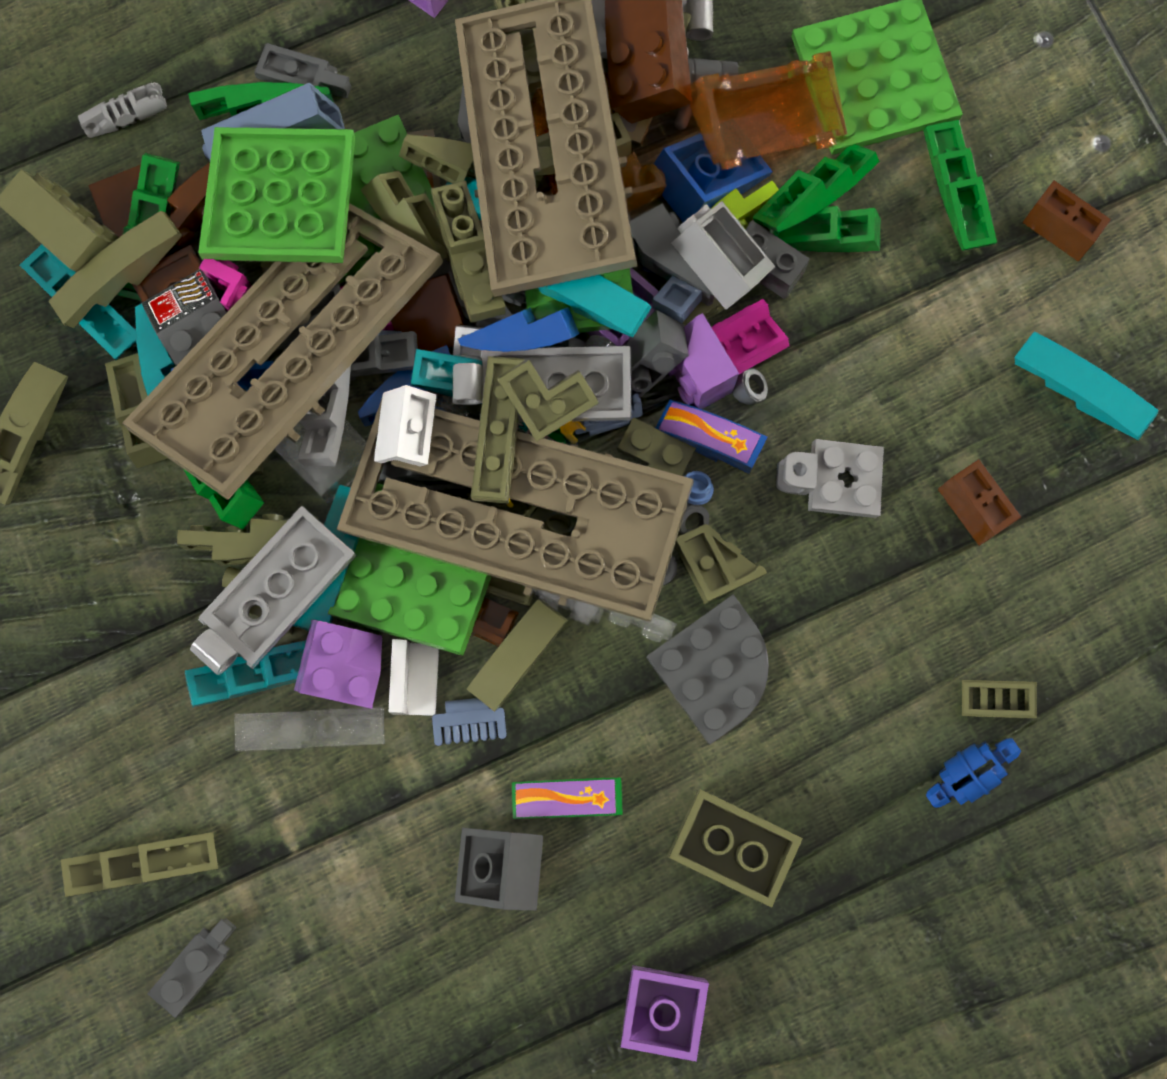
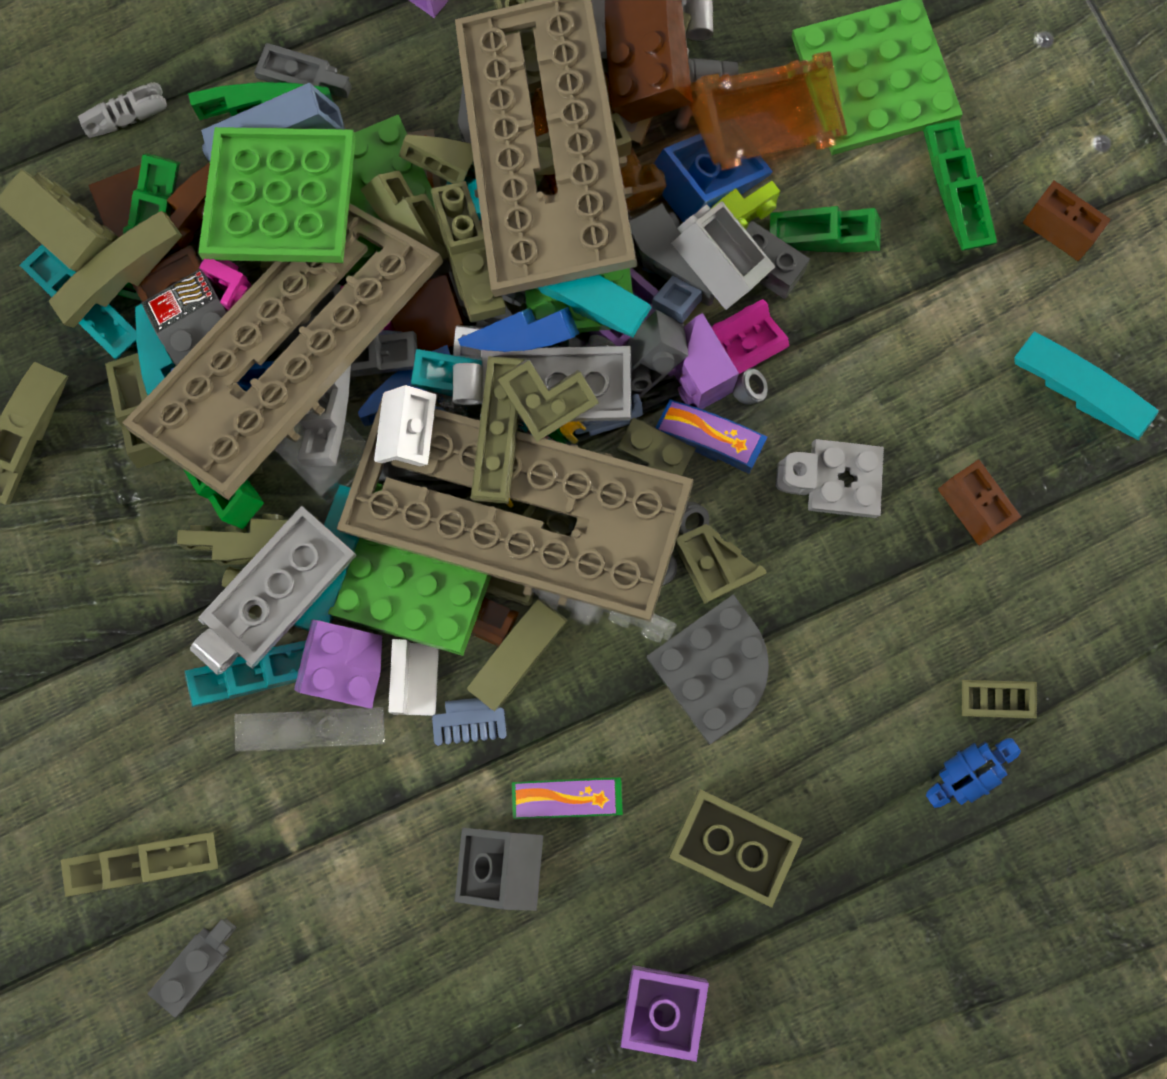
(702, 488): medium blue plate -> none
(811, 192): green slope -> none

